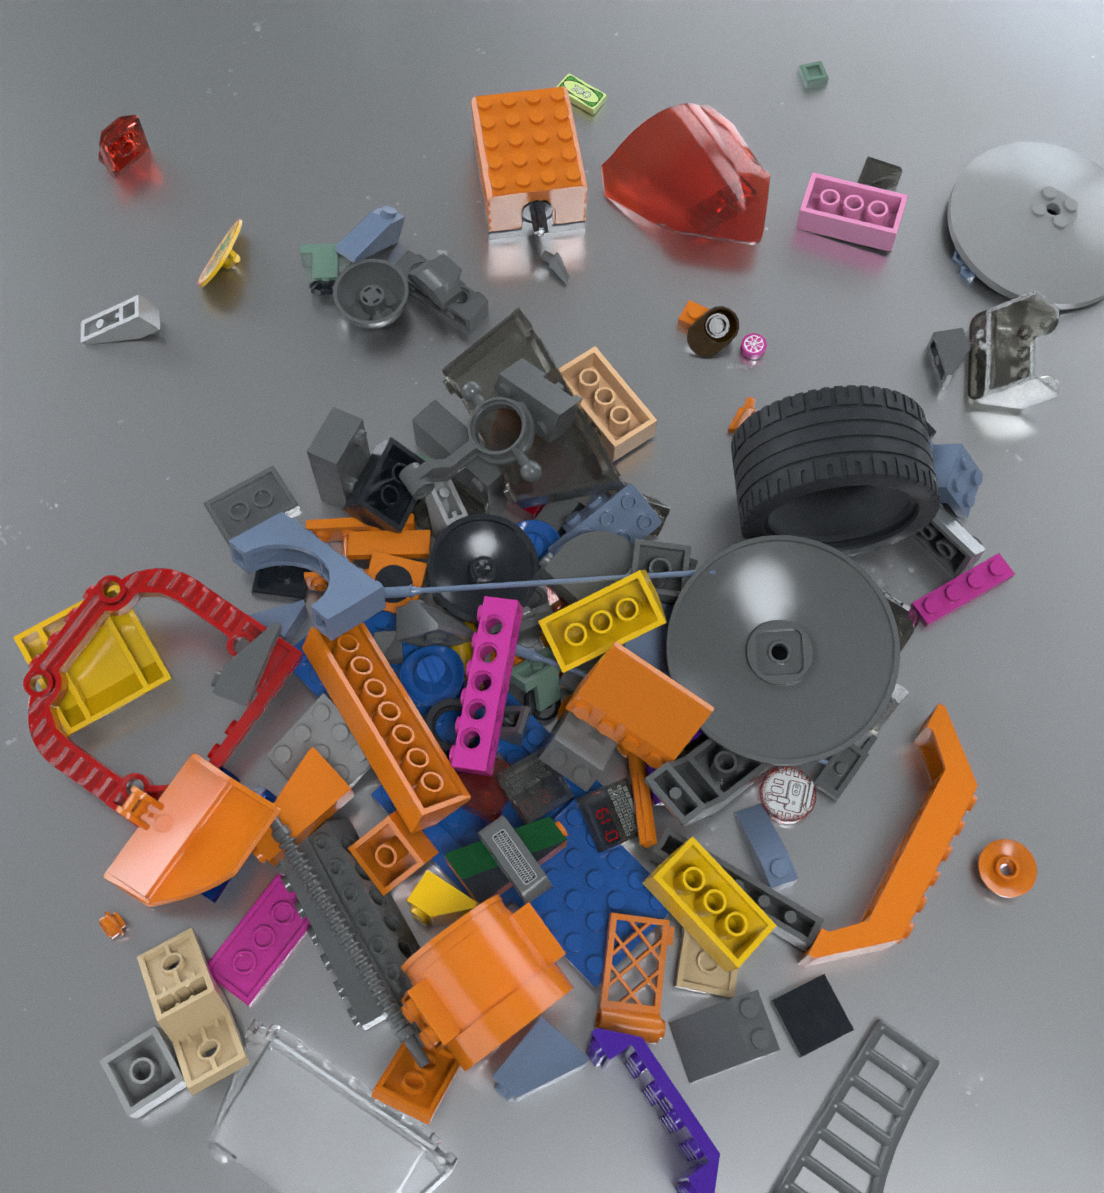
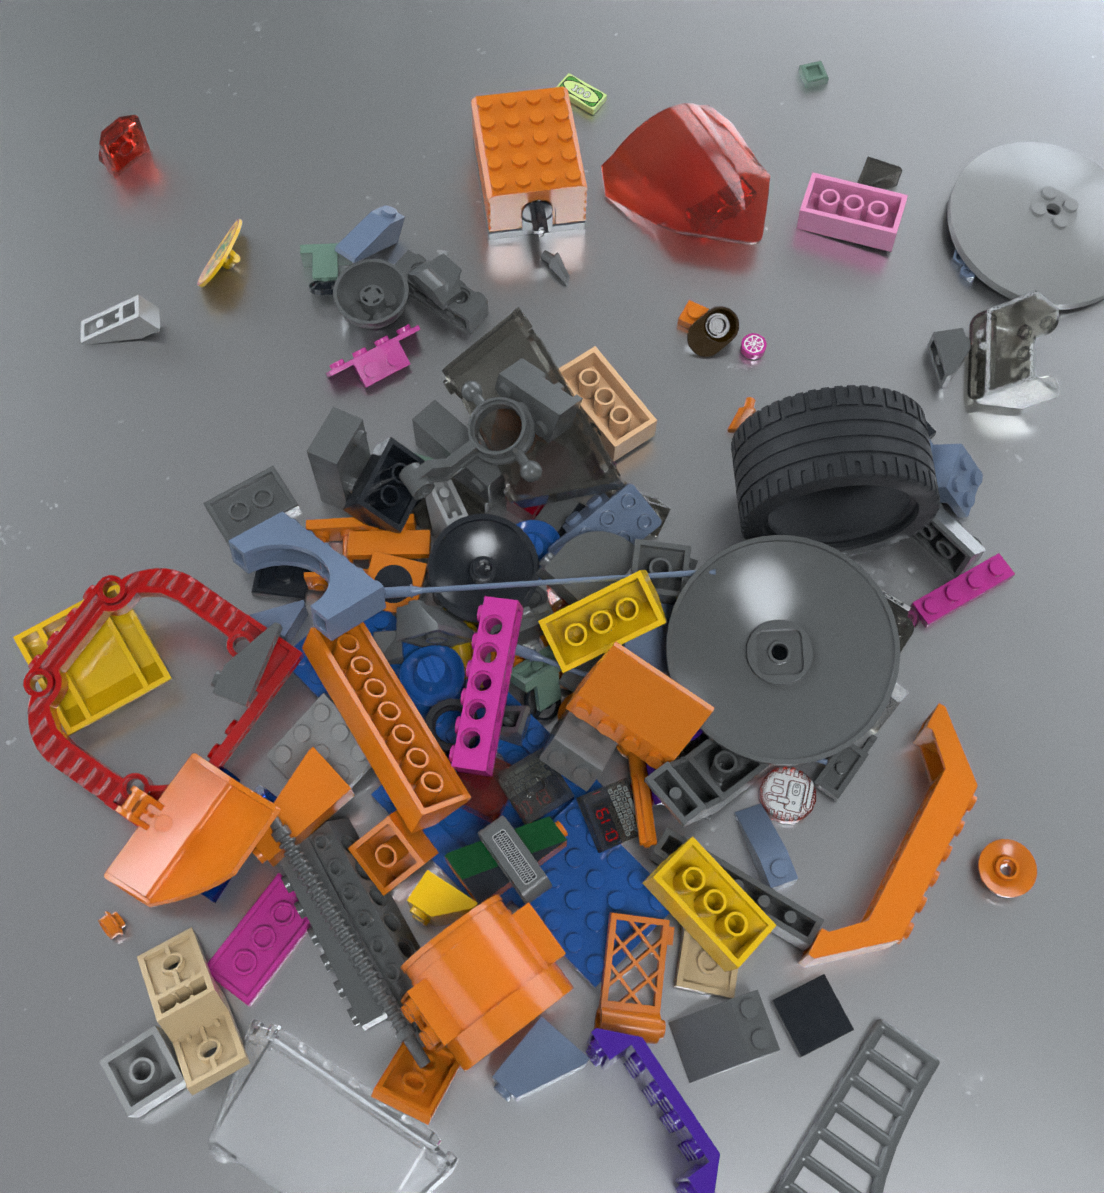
(378, 362): none -> dark pink bracket

